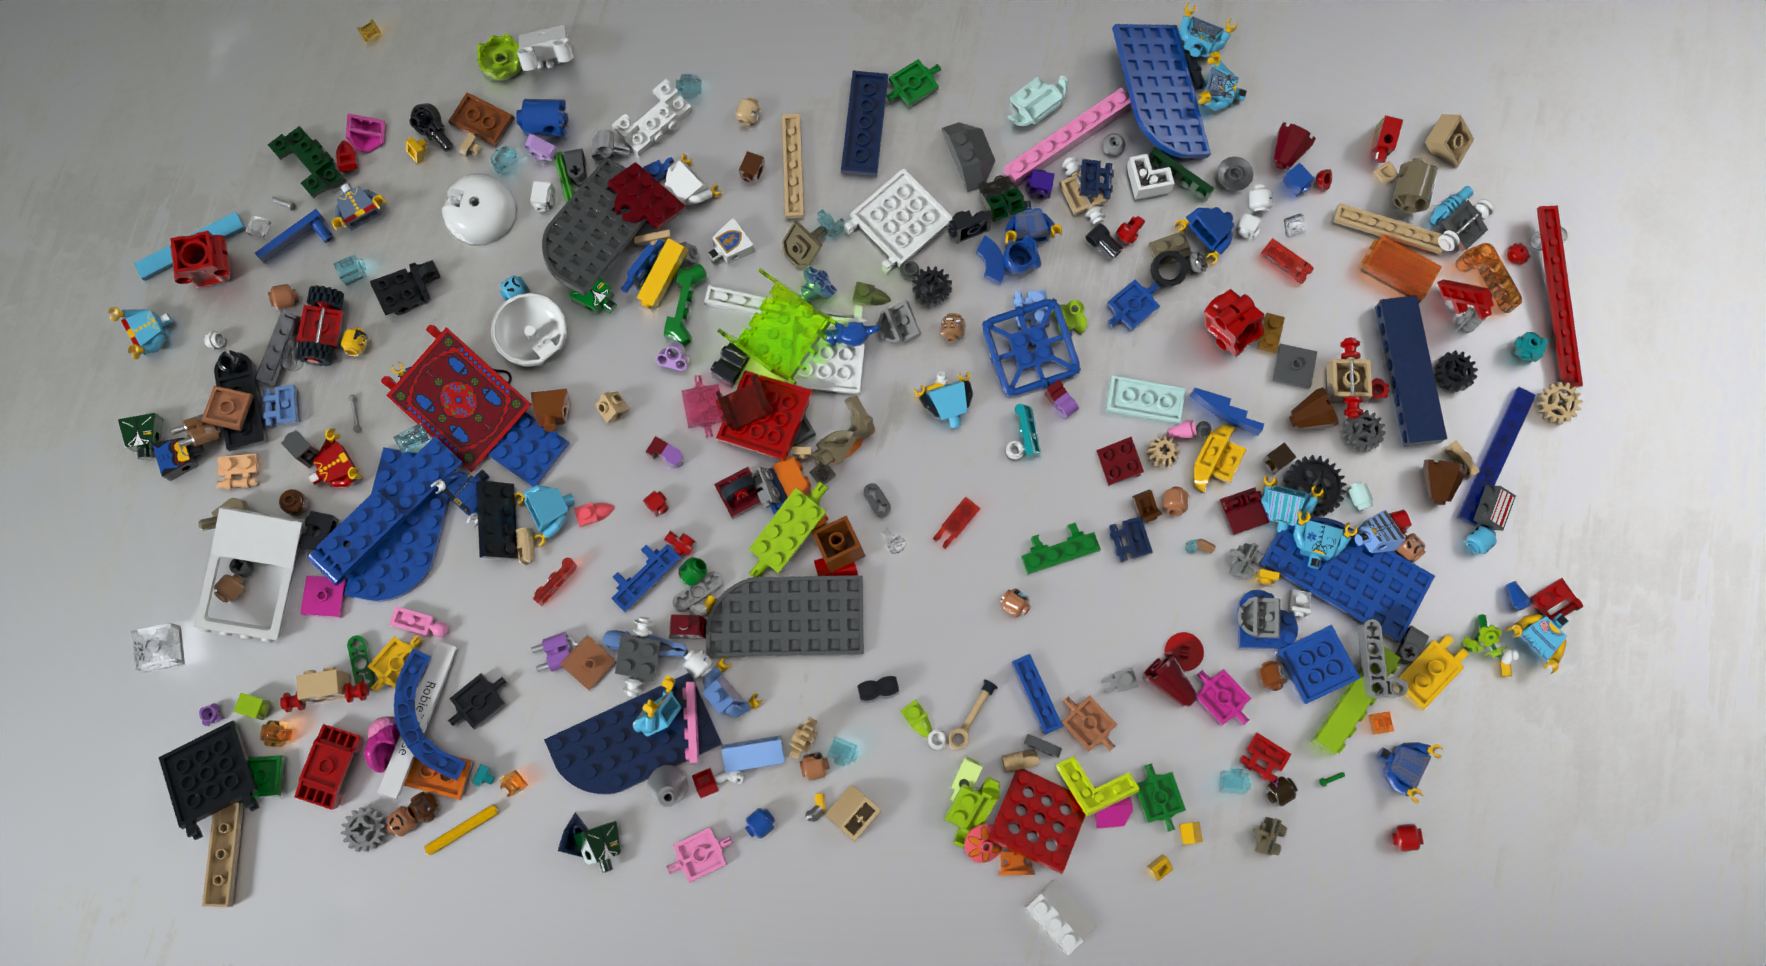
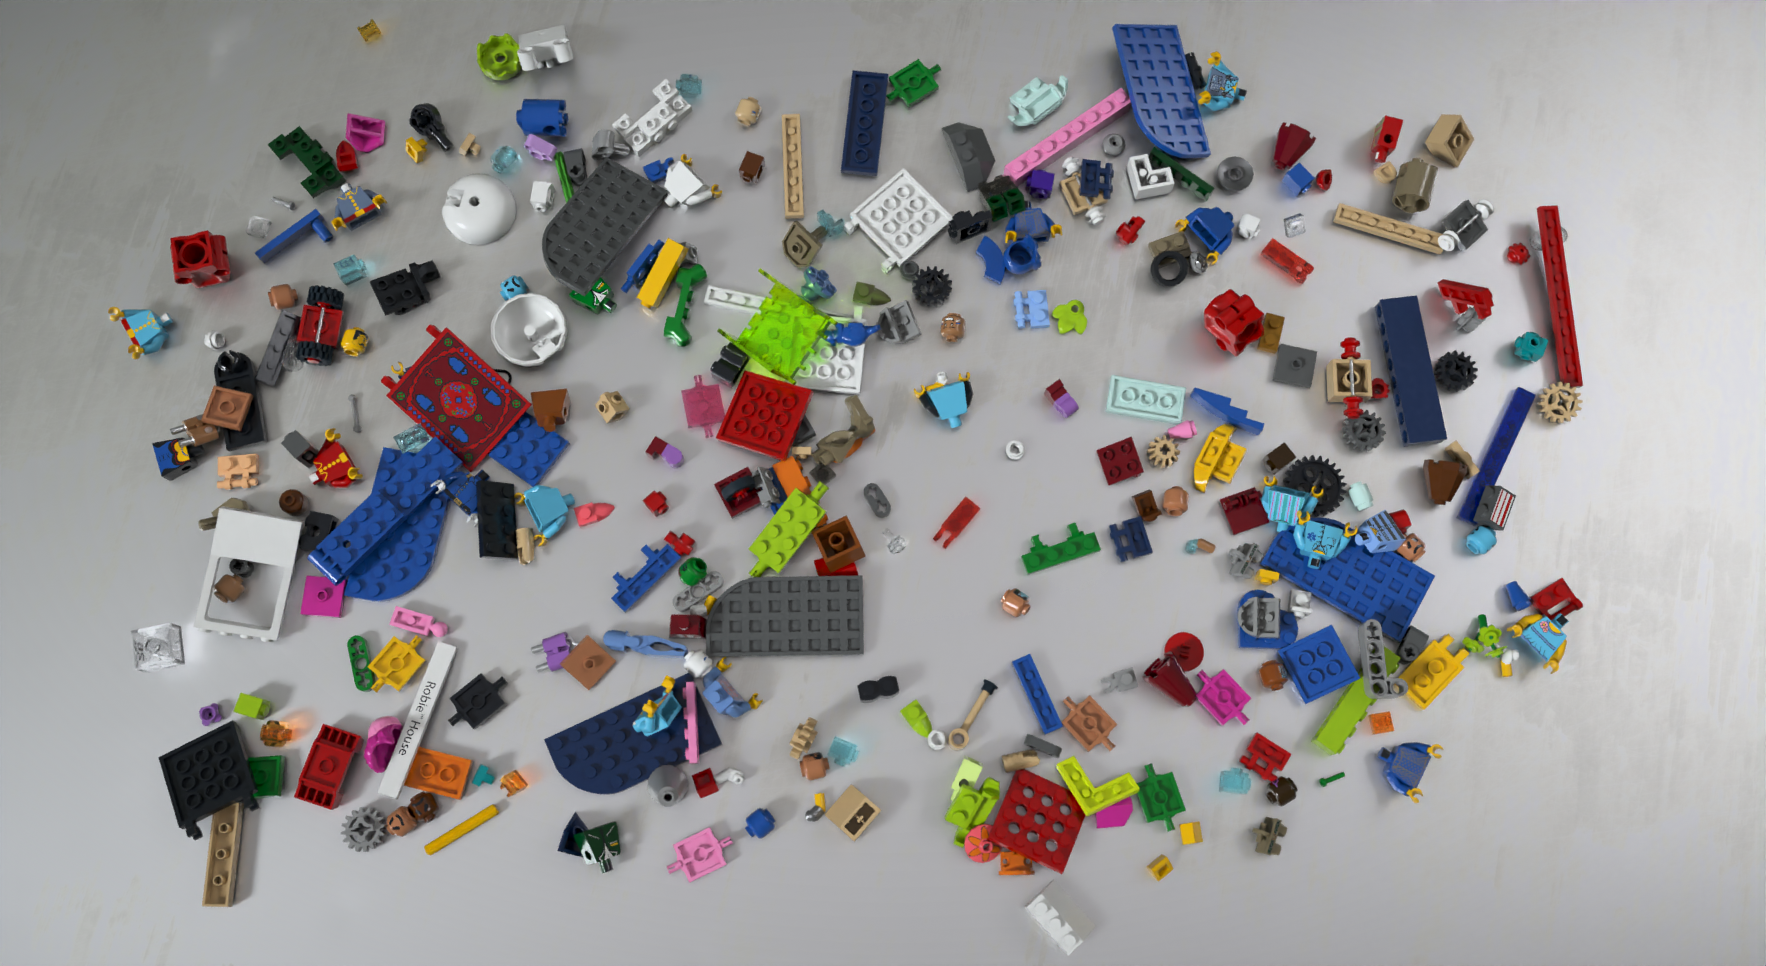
(141, 432): dark green torso -> none
(162, 259): medium azure tile -> none
(286, 405): medium blue plate -> none
(323, 687): tan brick -> none
(408, 724): blue plate -> none
(481, 119): dark orange tile -> none
(555, 581): clear red plate -> none
(638, 657): dark grey plate -> none
(644, 198): dark red plate -> none
(652, 238): tan plate -> none
(673, 360): lavender piece -> none
(731, 243): white torso -> none
(745, 404): clear red panel -> none
(753, 753): light blue panel -> none
(1025, 358): blue plate -> none
(1028, 430): teal plate -> none
(1101, 238): black piece -> none
(1133, 305): blue plate -> none
(1203, 37): torso -> none
(1203, 429): dark grey bar -> none
(1260, 199): white head -> none
(1314, 412): reddish brown cone -> none
(1400, 268): clear orange brick -> none
(1408, 837): red head -> none
(1450, 204): medium azure hinge -> none
(1513, 298): clear orange beam -> none

